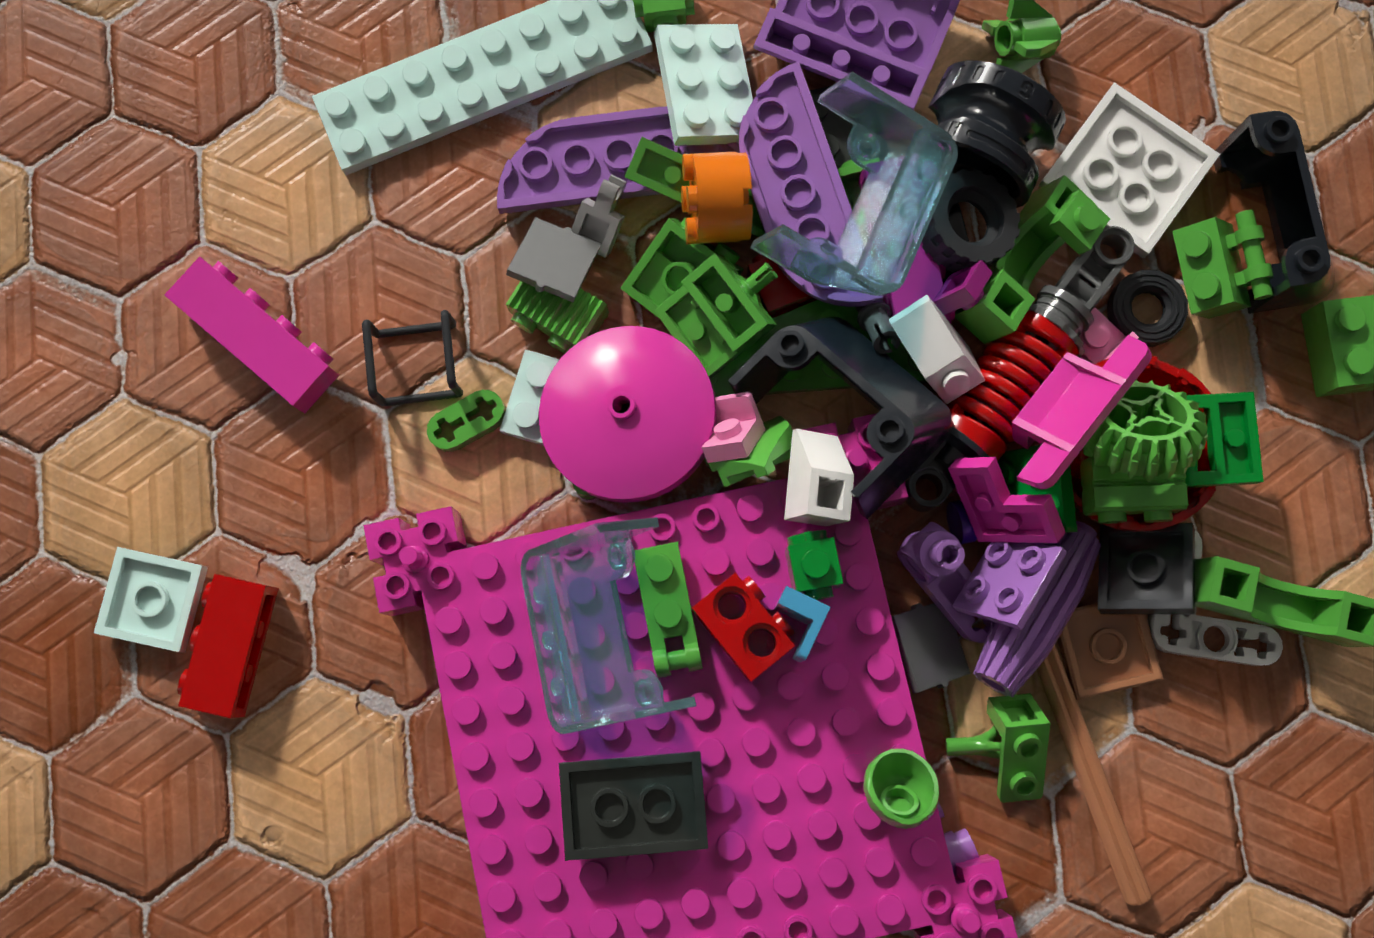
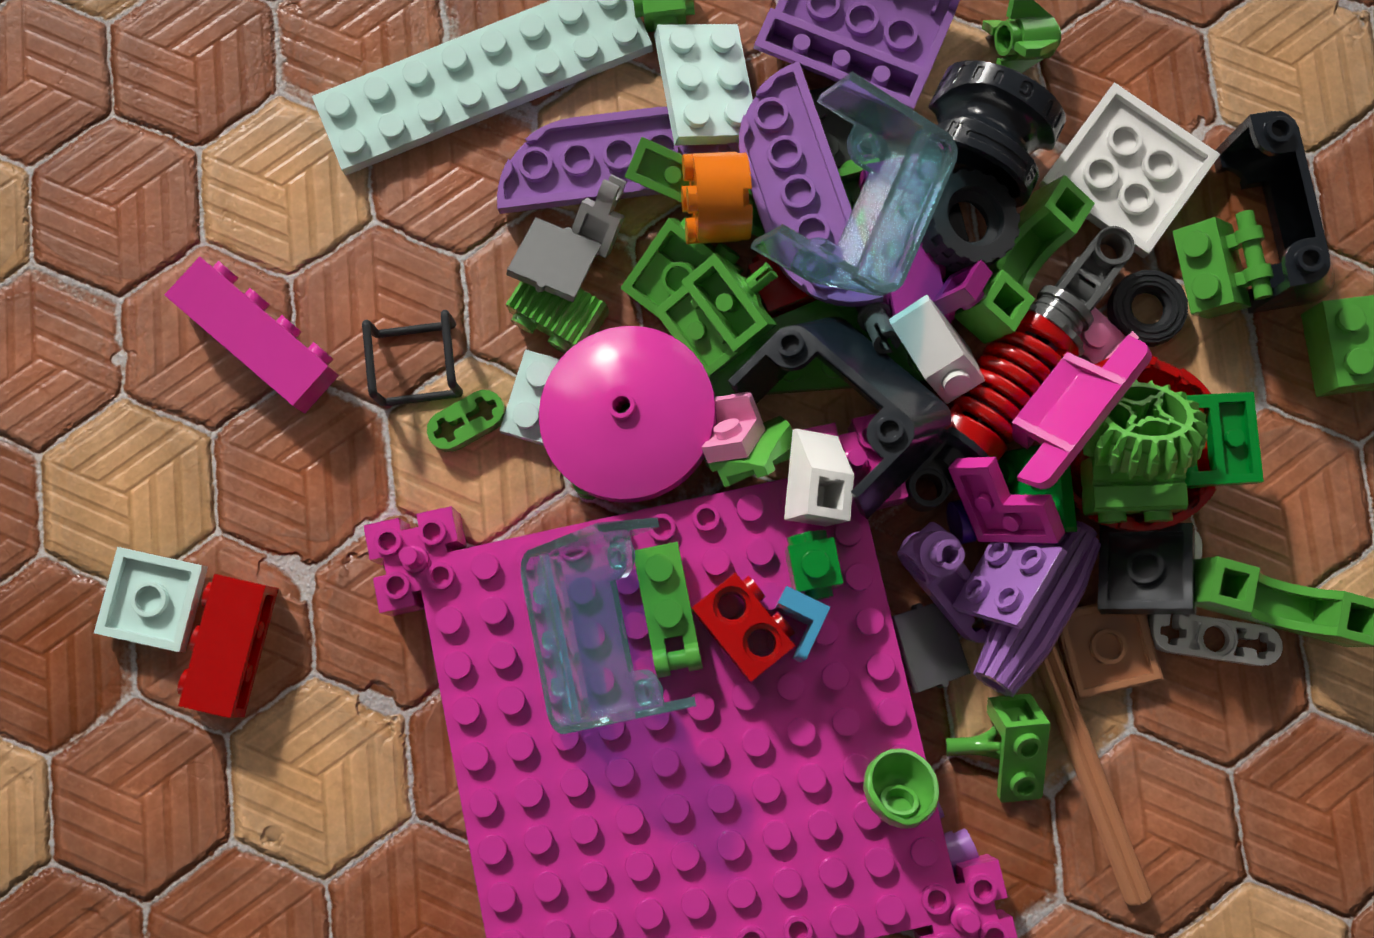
(633, 805): pearl dark grey plate -> none
(1079, 222): bright green plate -> none

